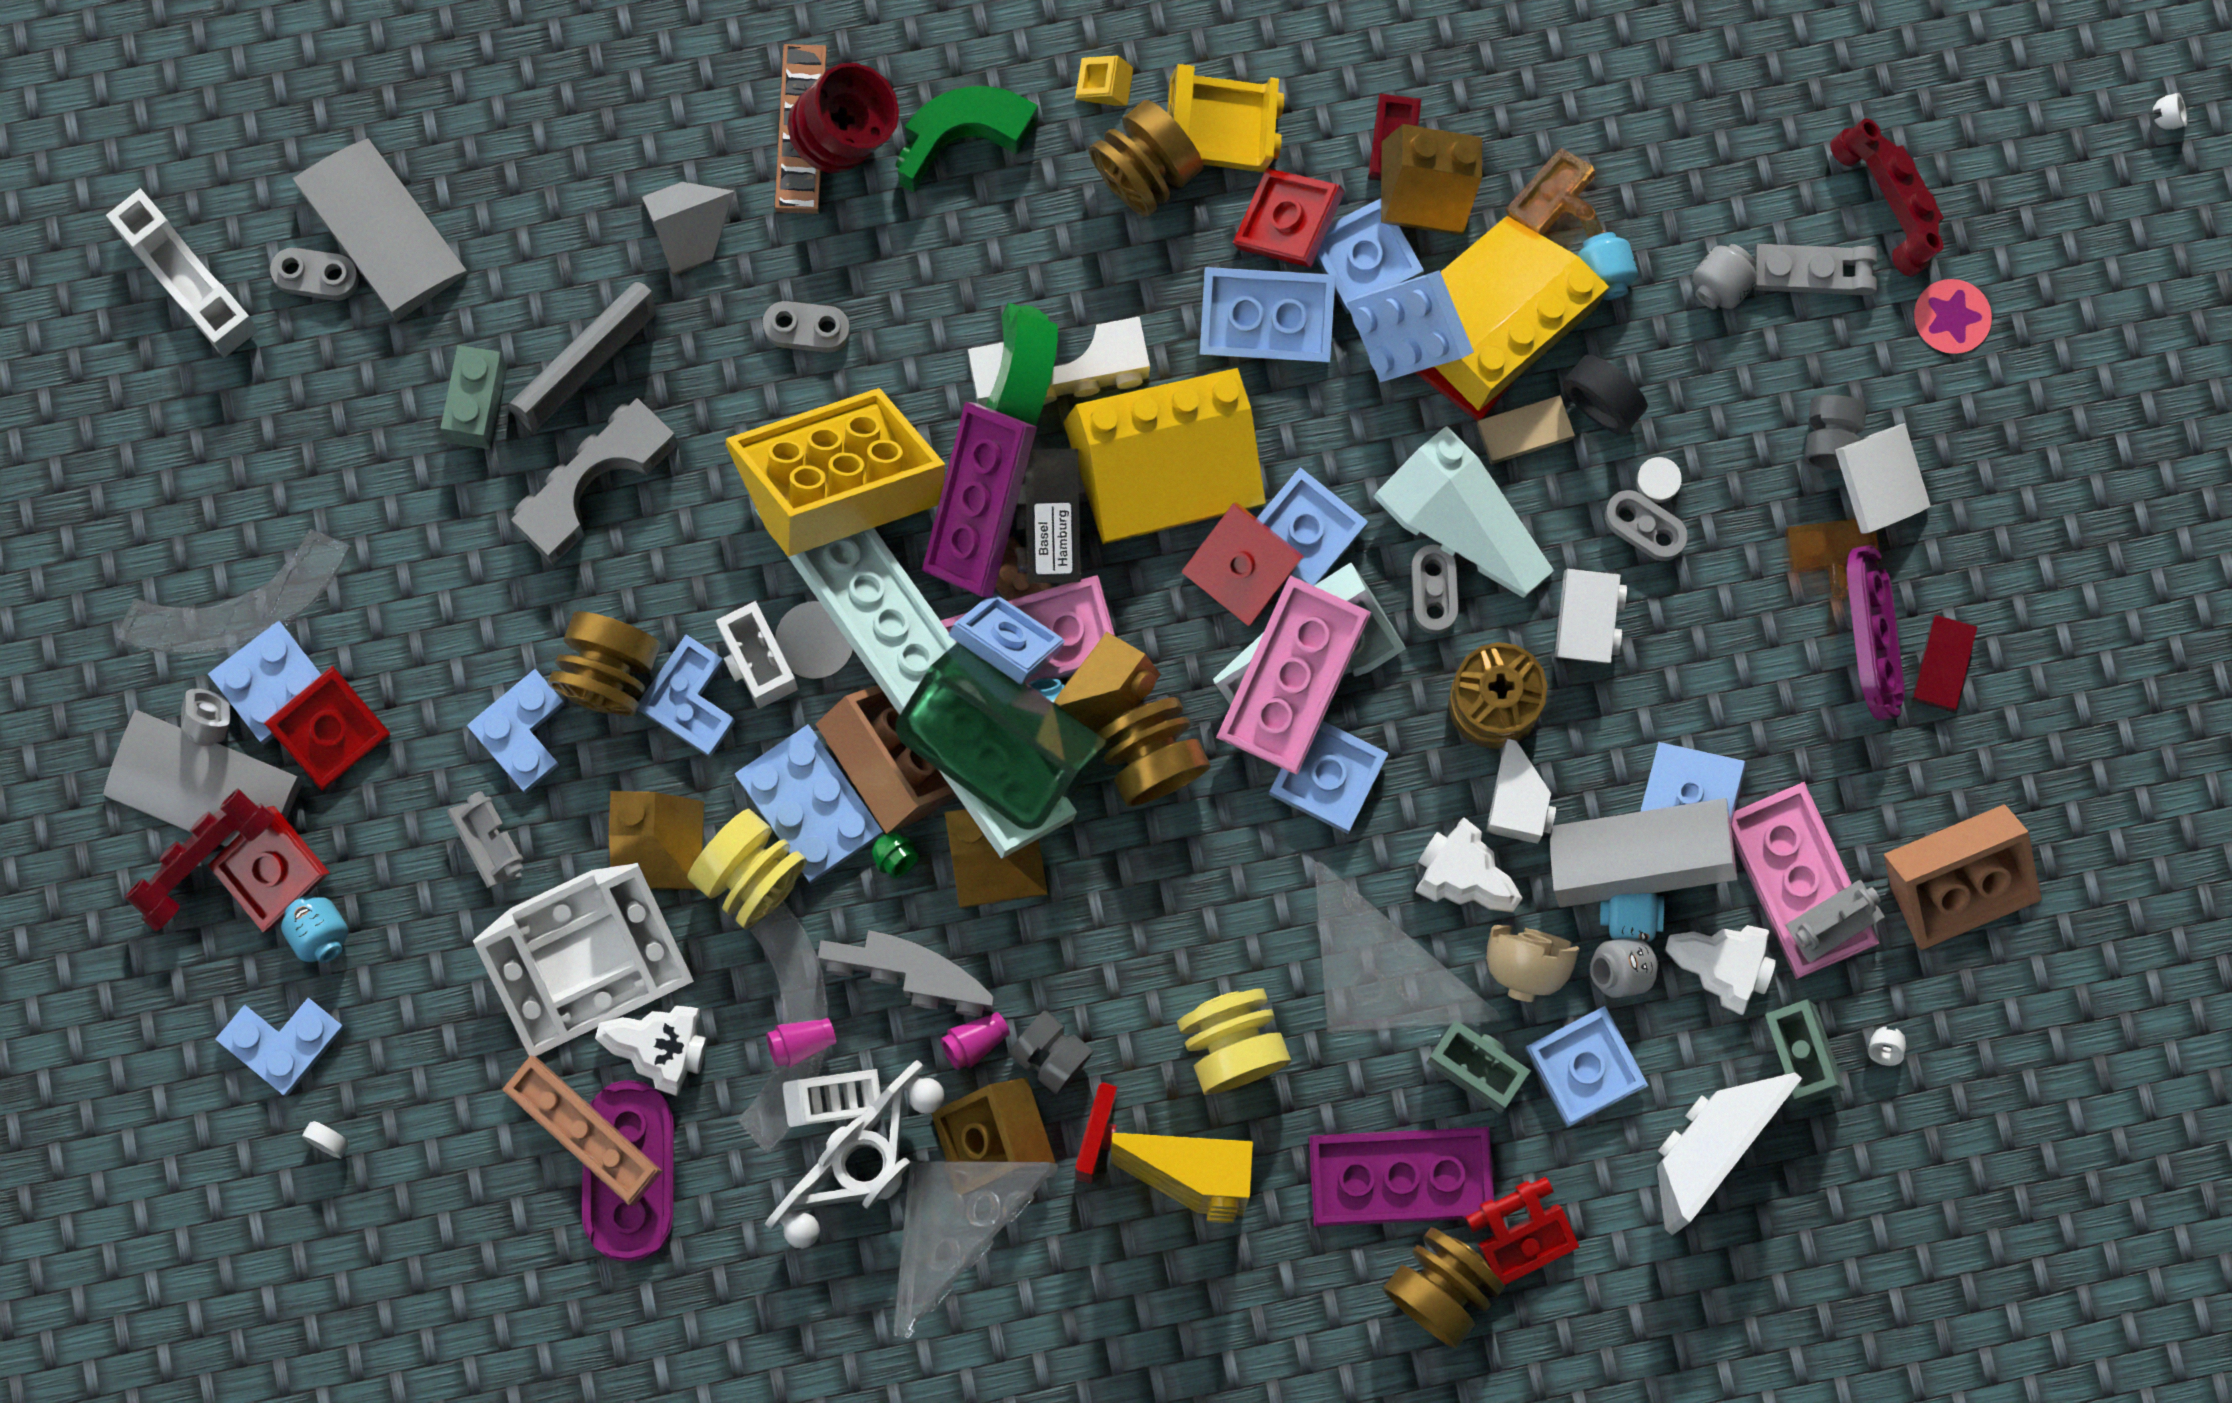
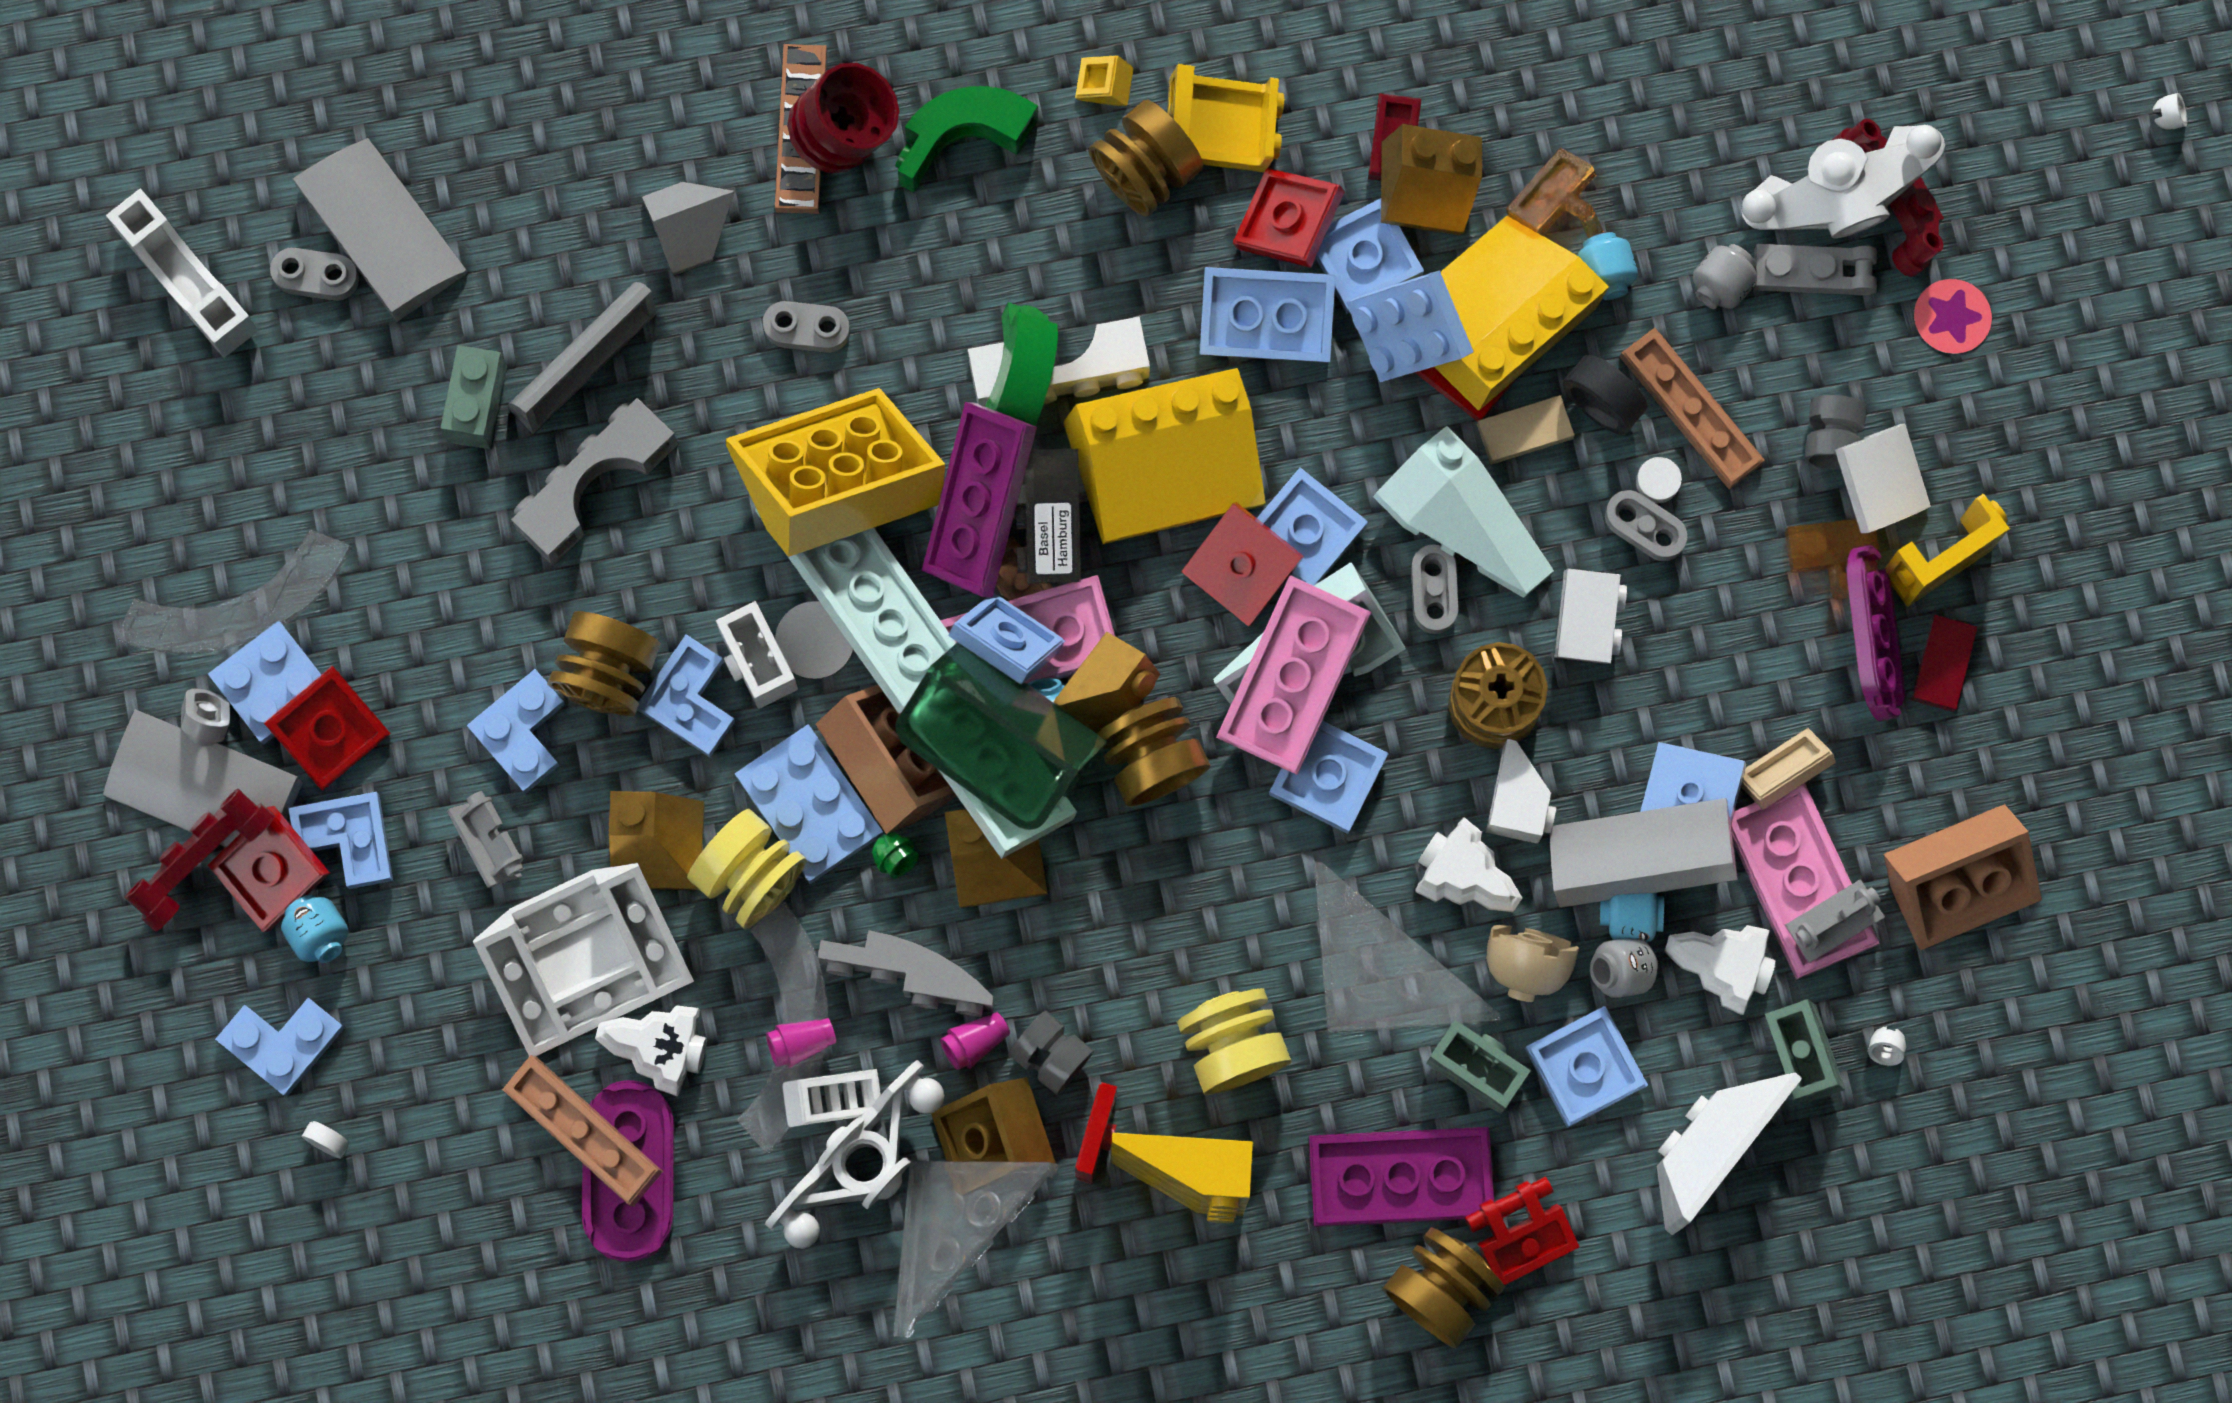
(356, 828): none -> light blue plate
(1692, 408): none -> nougat tile
(1786, 768): none -> tan tile
(1845, 185): none -> white piece
(1915, 577): none -> yellow panel

